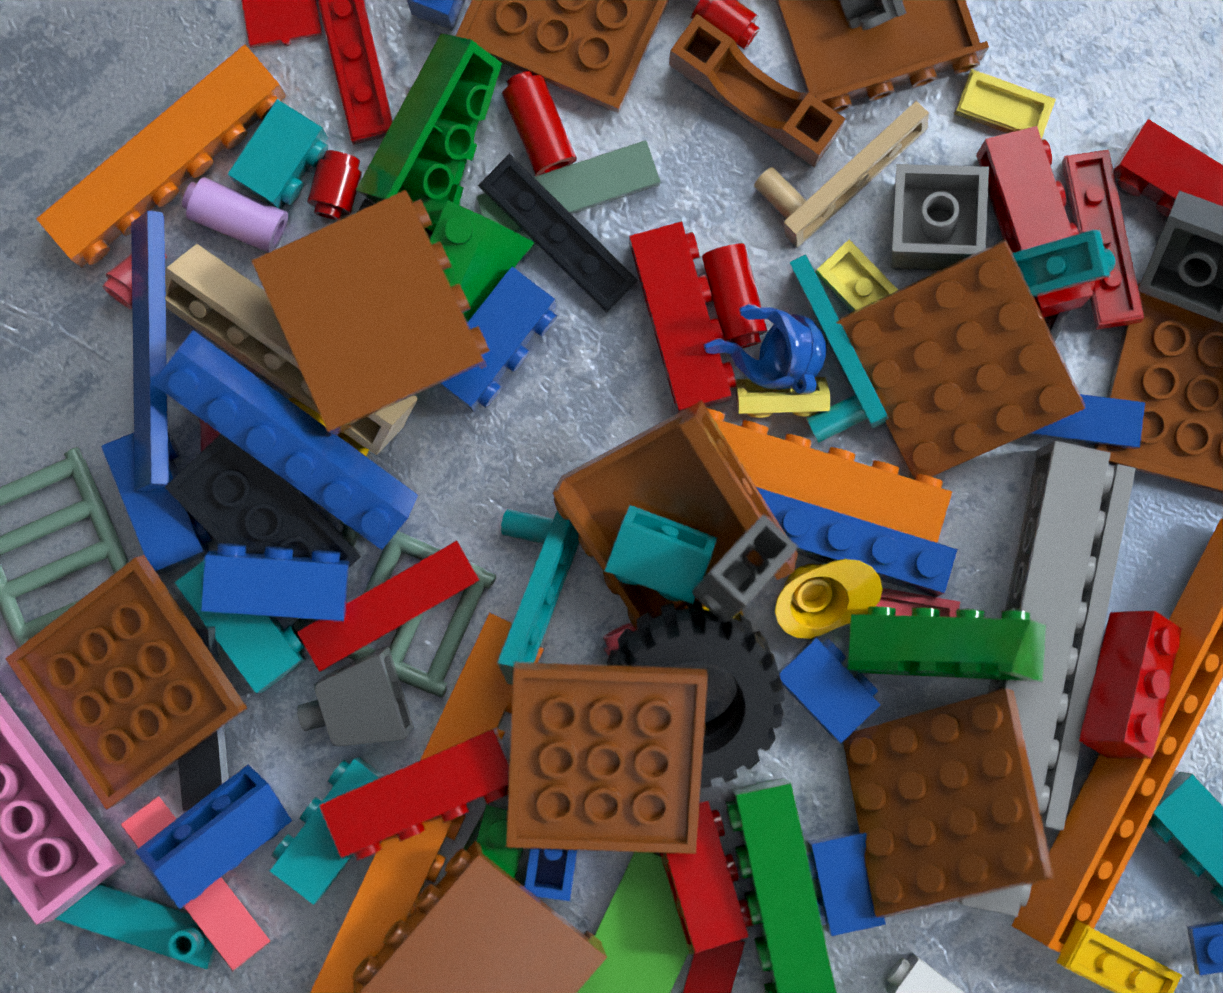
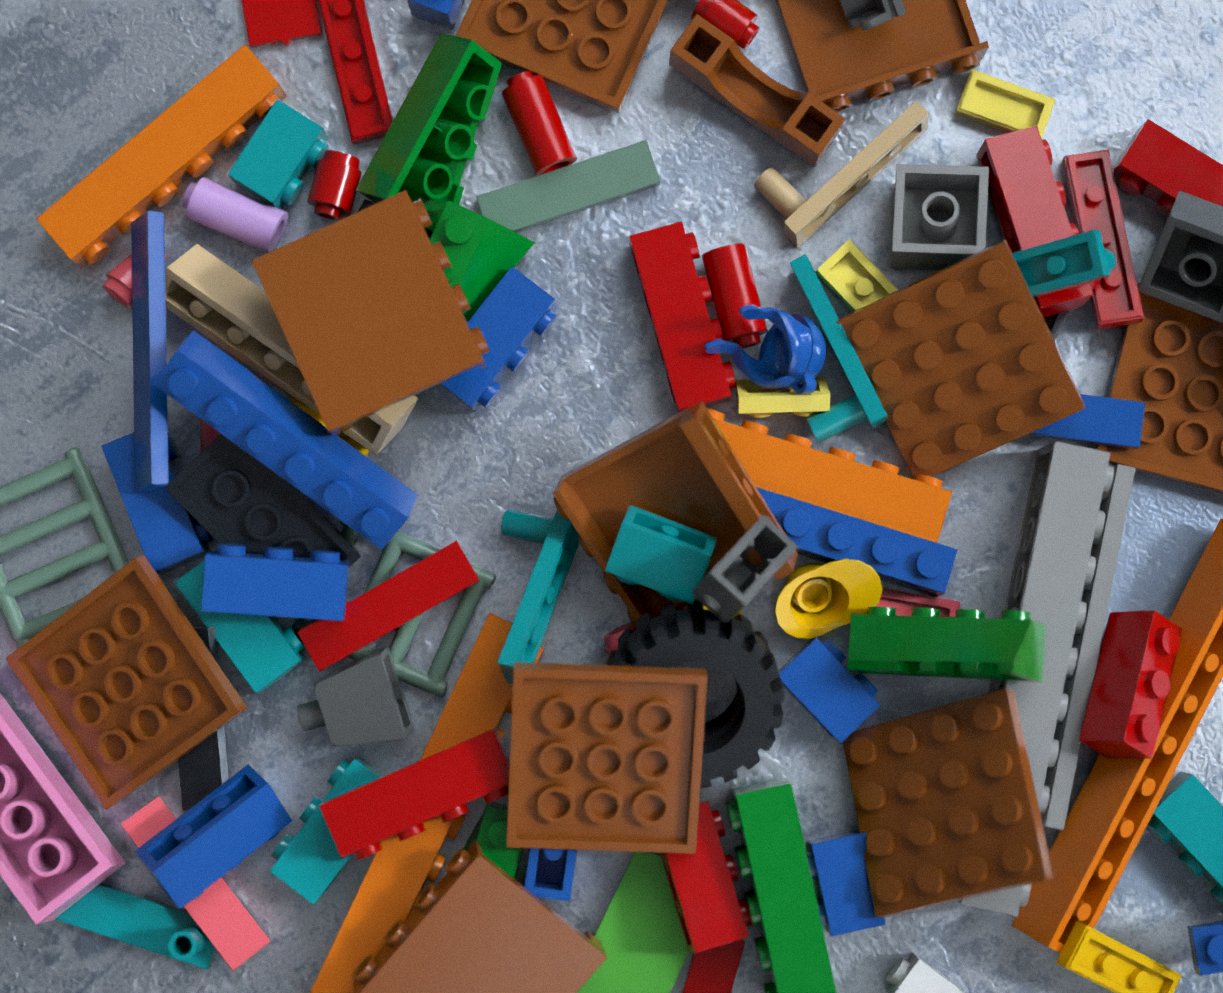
(557, 233): black tile -> none

